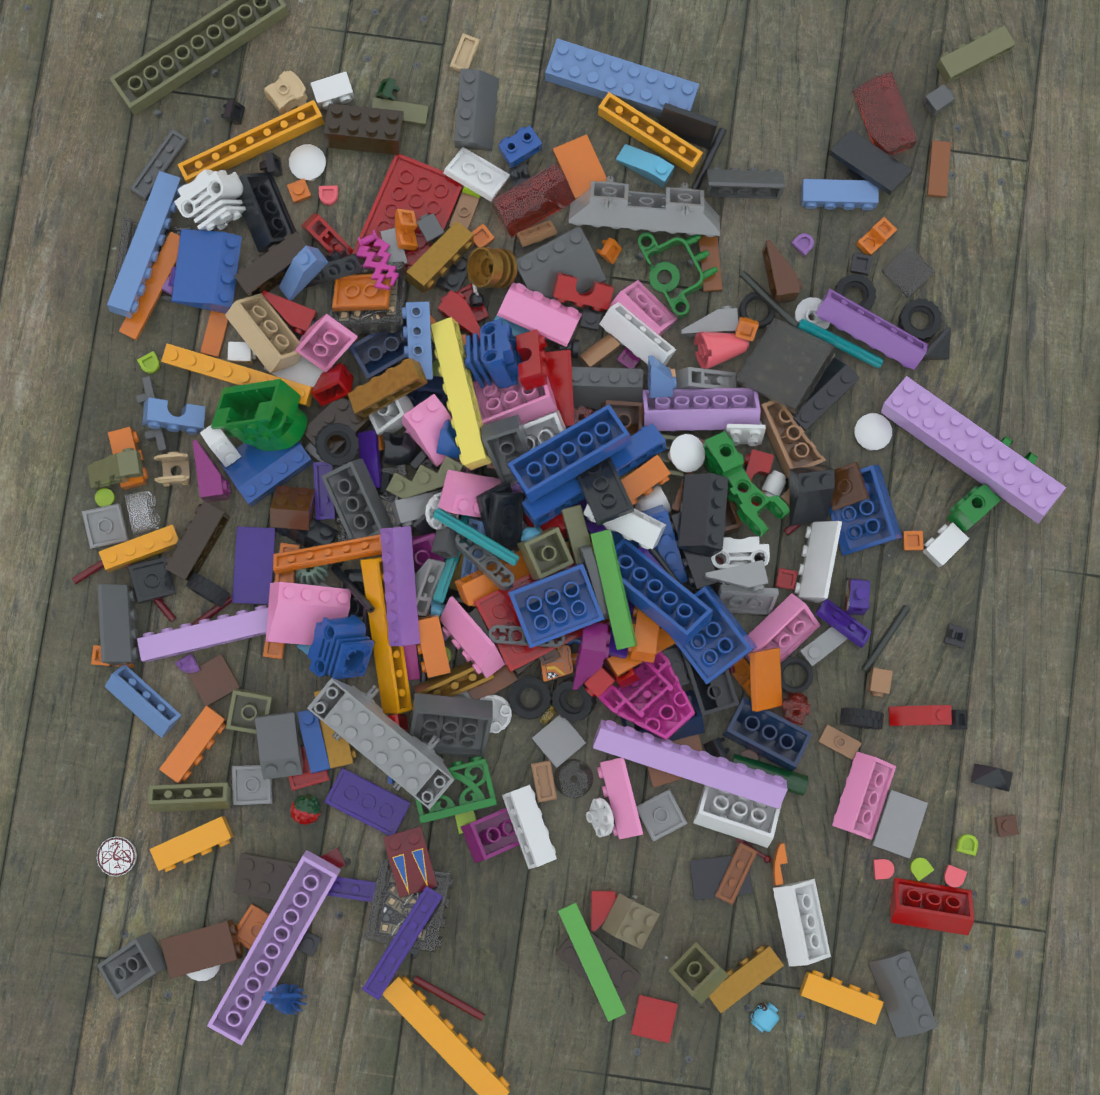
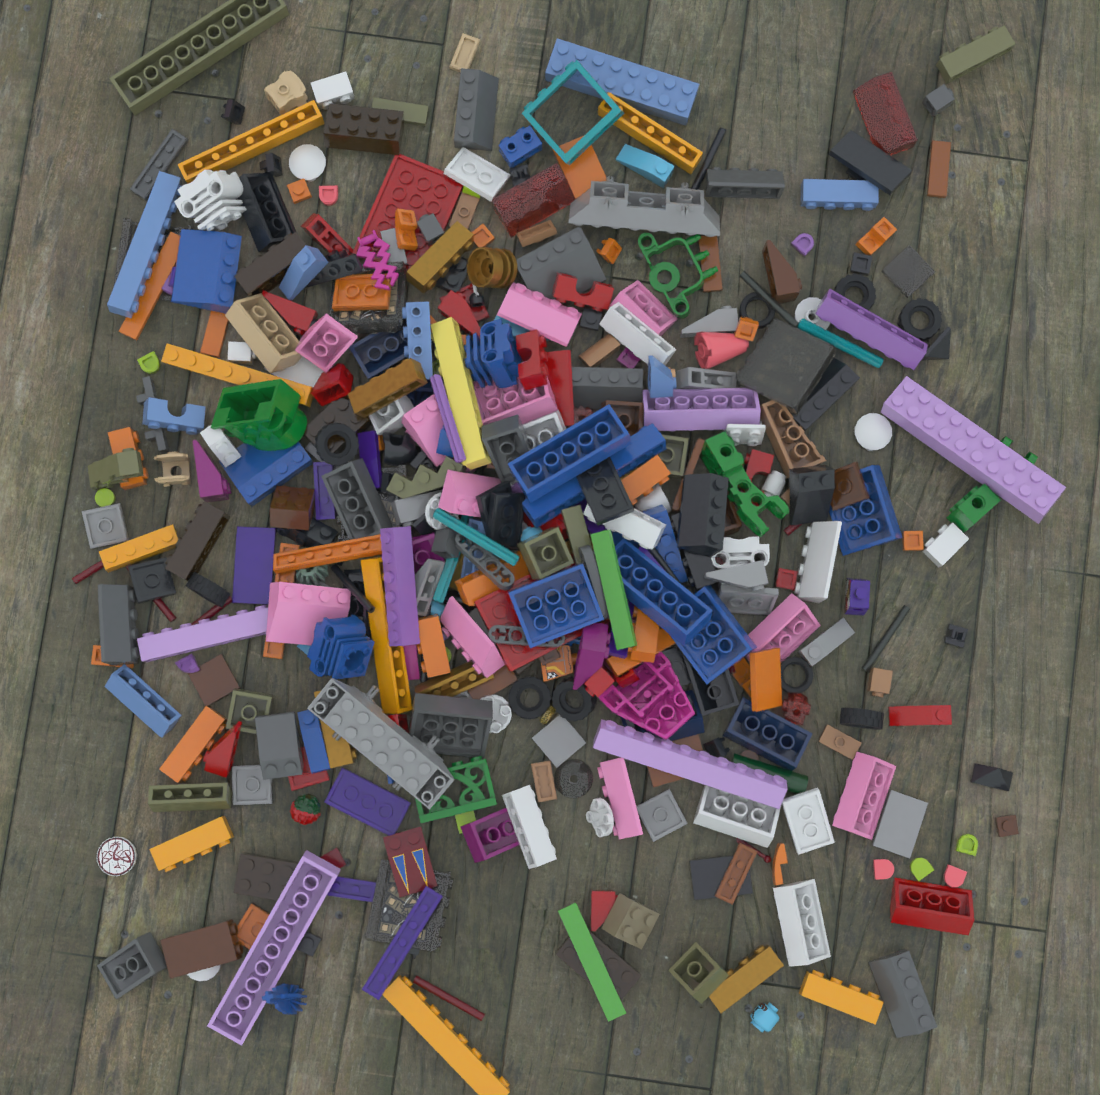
(142, 512): clear brick -> none
(222, 754): none -> red slope
(385, 89): dark green tile -> none
(447, 418): none -> medium lavender axle
(573, 346): black wheel -> none
(587, 140): none -> teal window
(654, 1018): red tile -> none
(687, 453): white dish -> none
(688, 125): black tile -> none
(807, 821): none -> white tile
(843, 623): dark purple tile -> none
(959, 720): black plate -> none

